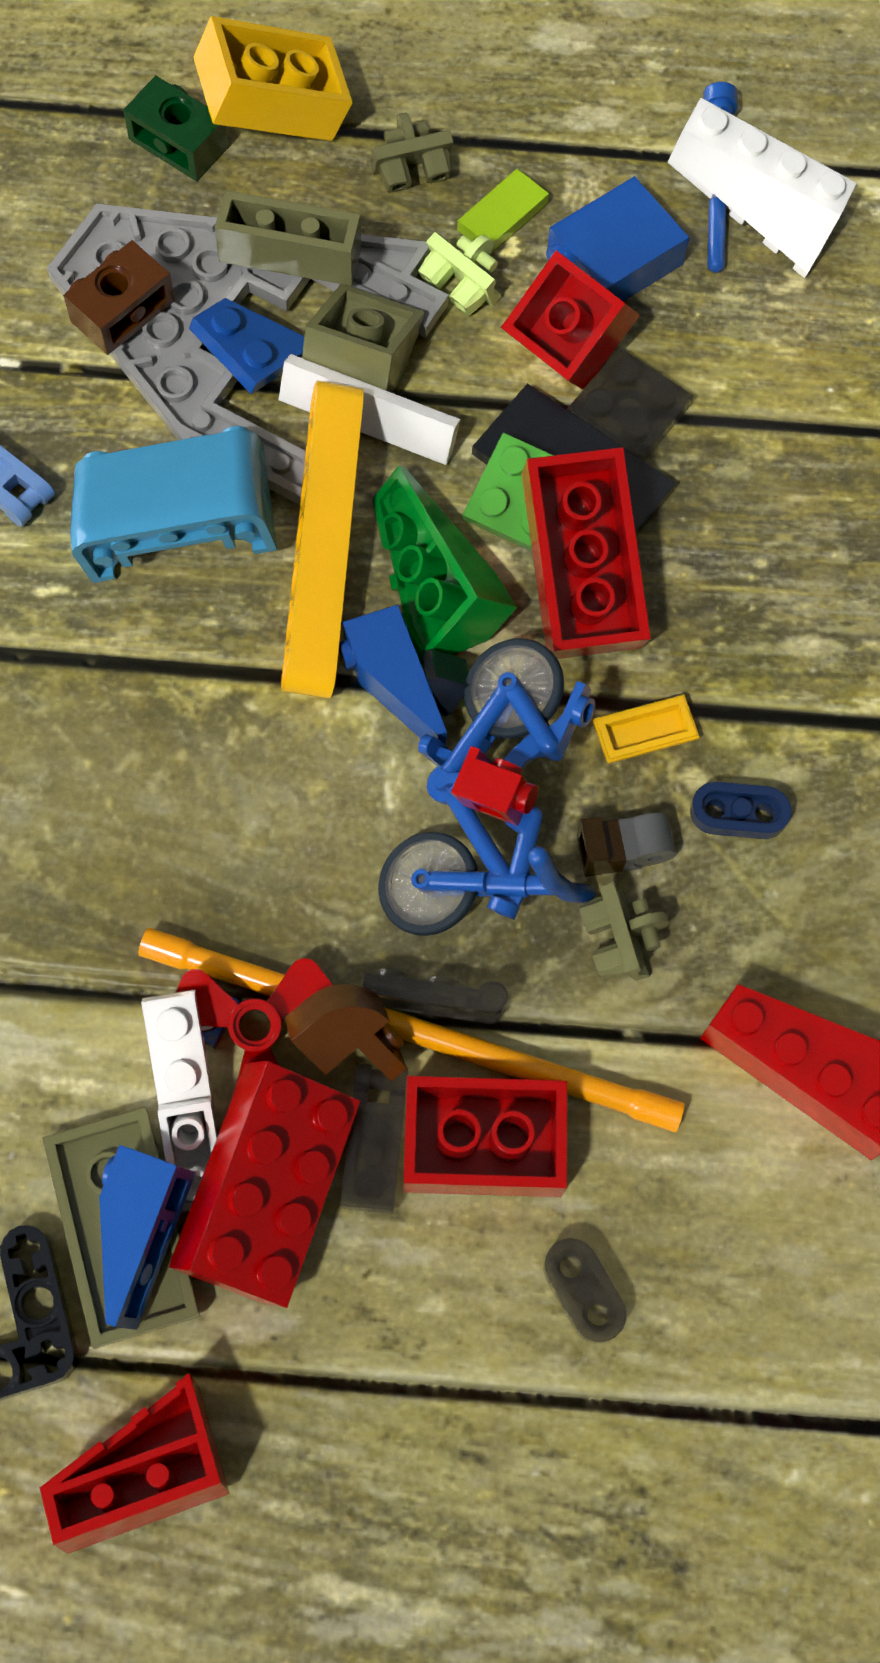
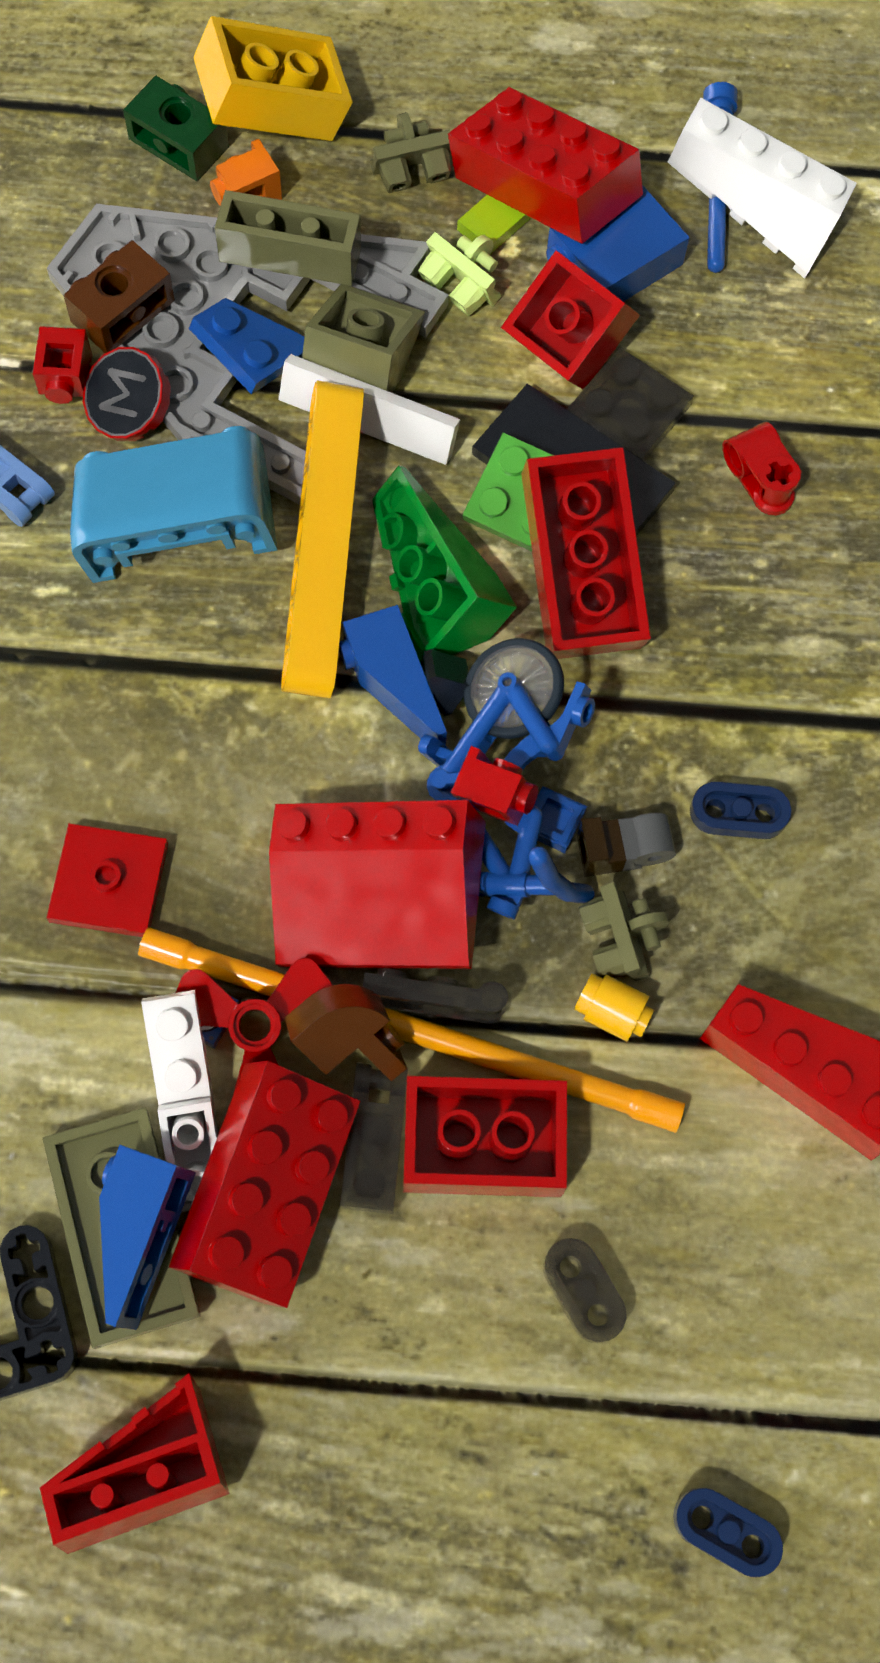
(61, 363): none -> red brick
(107, 880): none -> red plate
(126, 394): none -> tile
(248, 174): none -> orange brick
(376, 883): none -> slope
(546, 164): none -> red brick
(559, 819): none -> blue tile
(614, 1007): none -> yellow brick
(645, 729): yellow tile -> none
(726, 1532): none -> dark blue plate
(763, 468): none -> red piece

